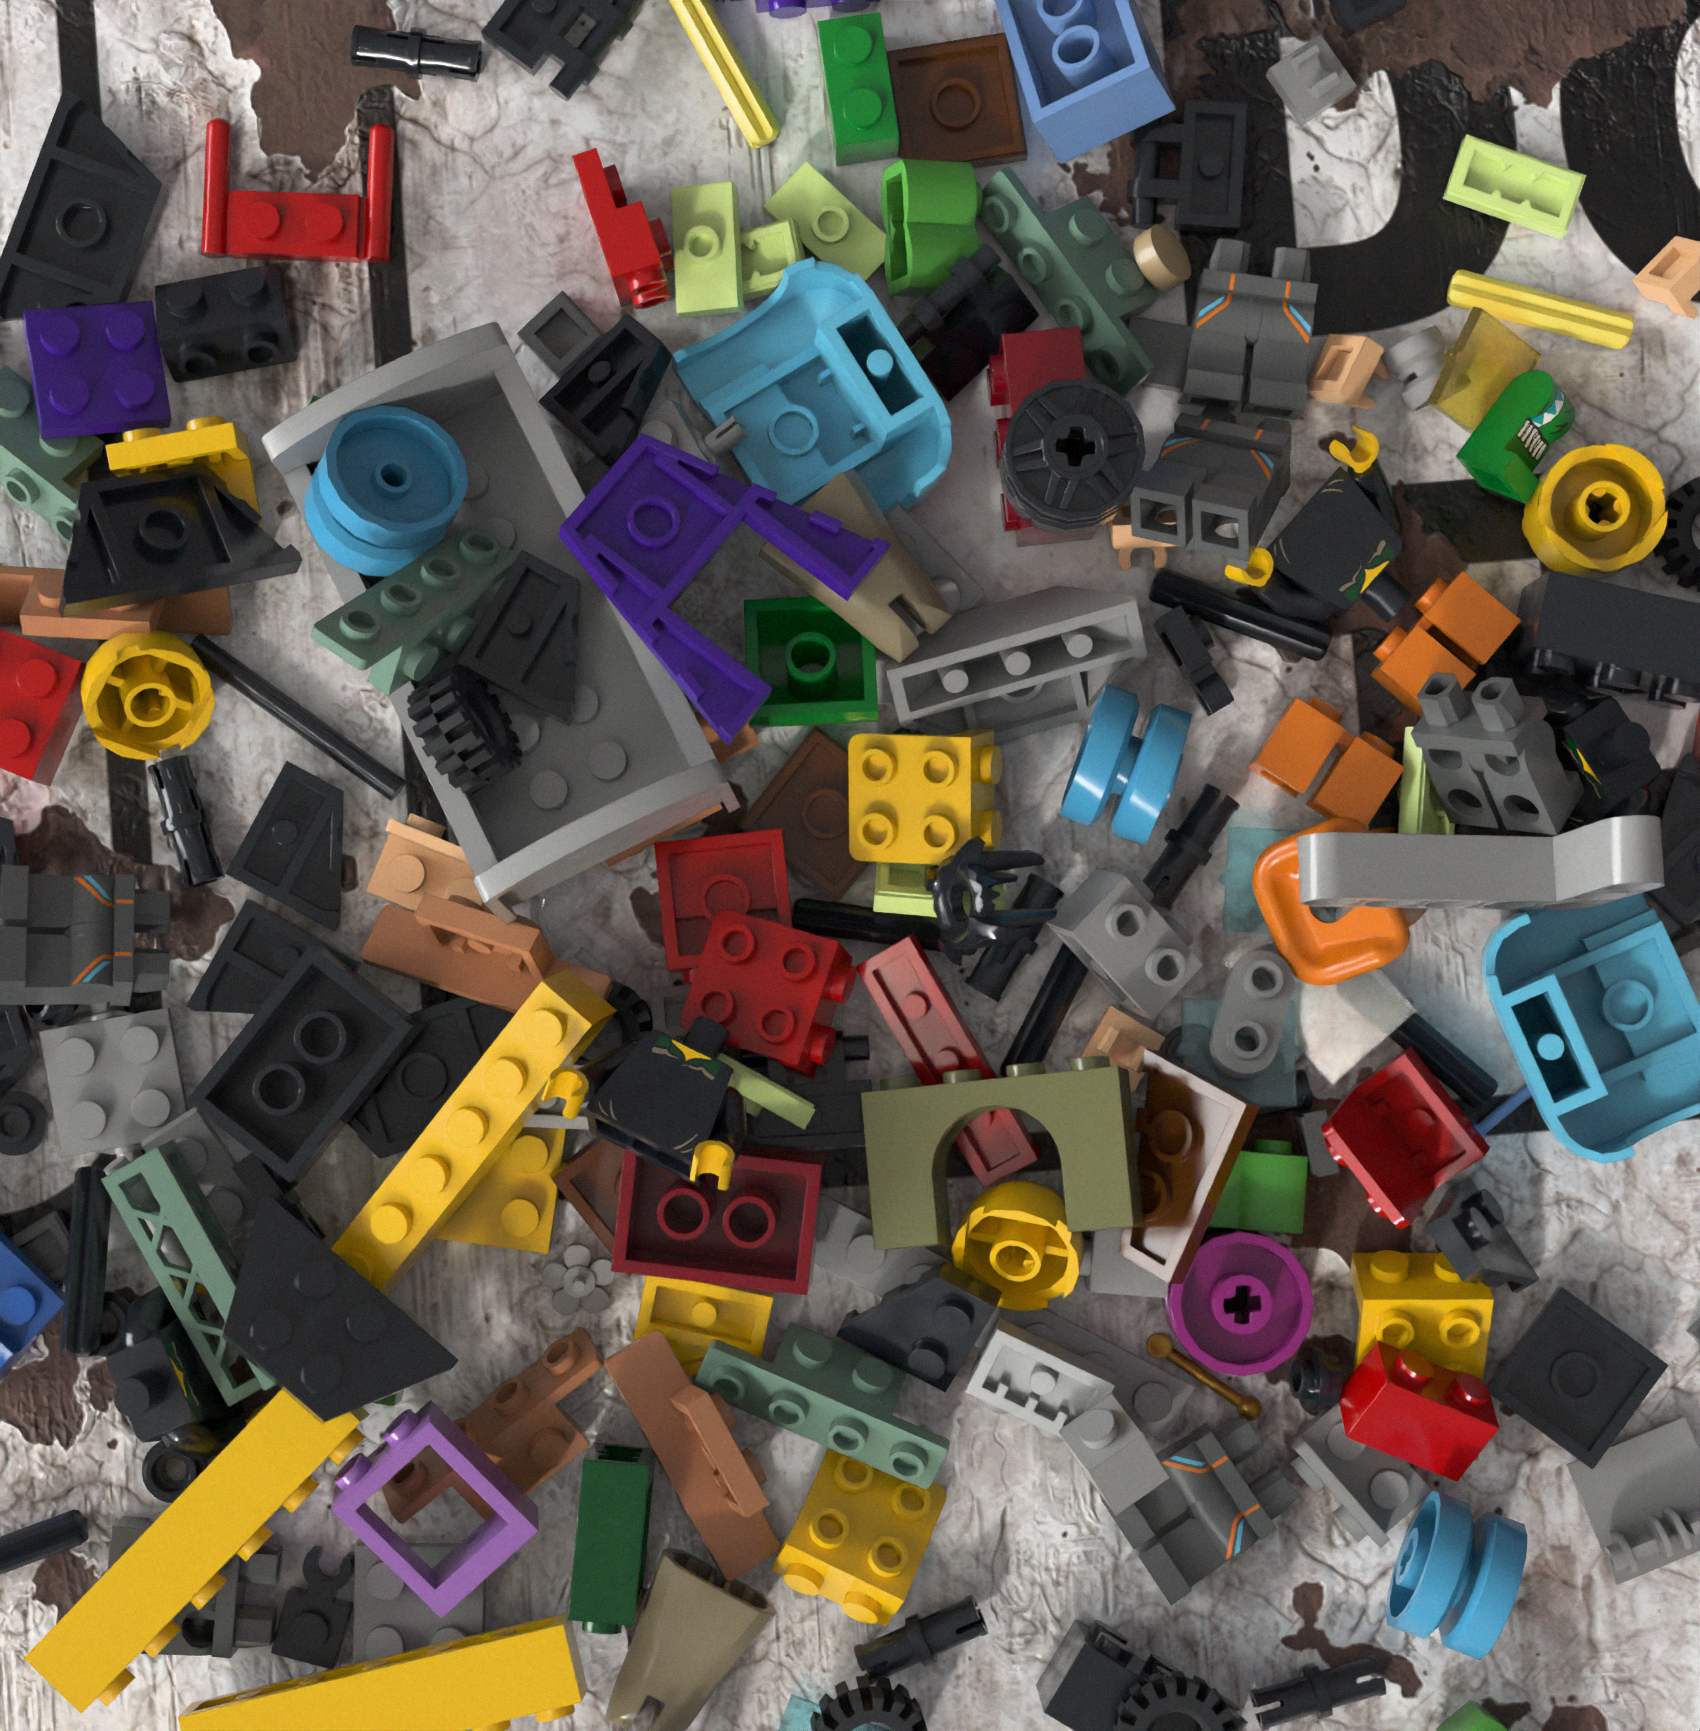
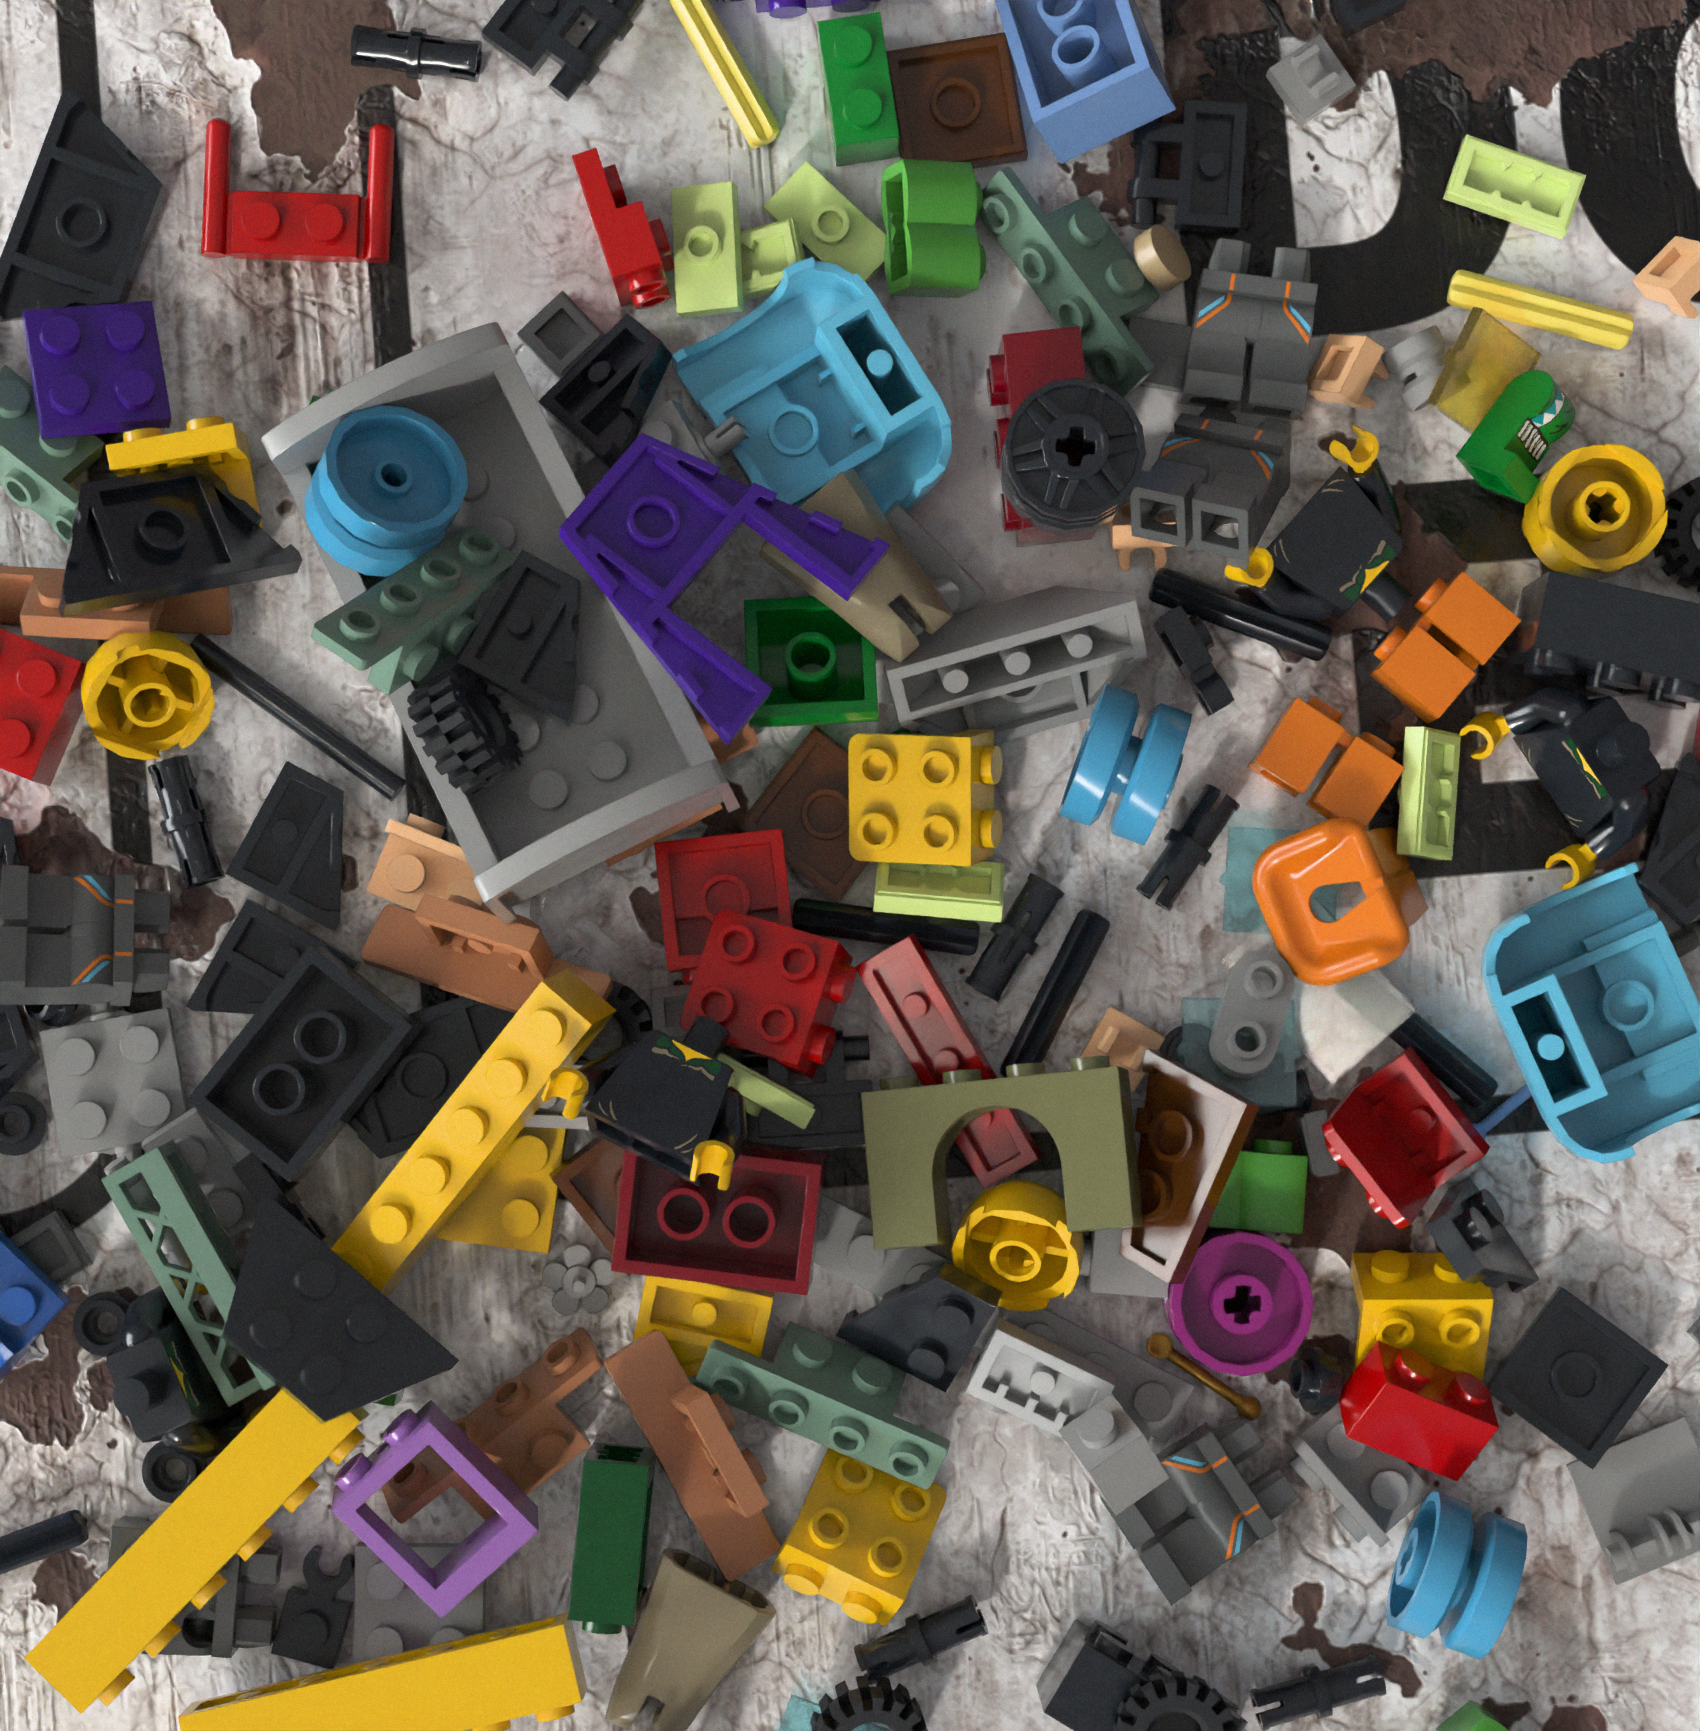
(86, 1264): black axle -> none
(224, 323): black bracket -> none
(959, 340): black plate -> none
(978, 873): black piece -> none
(1126, 941): light grey brick -> none
(1483, 871): light grey beam -> none
(1493, 750): dark grey hips -> none

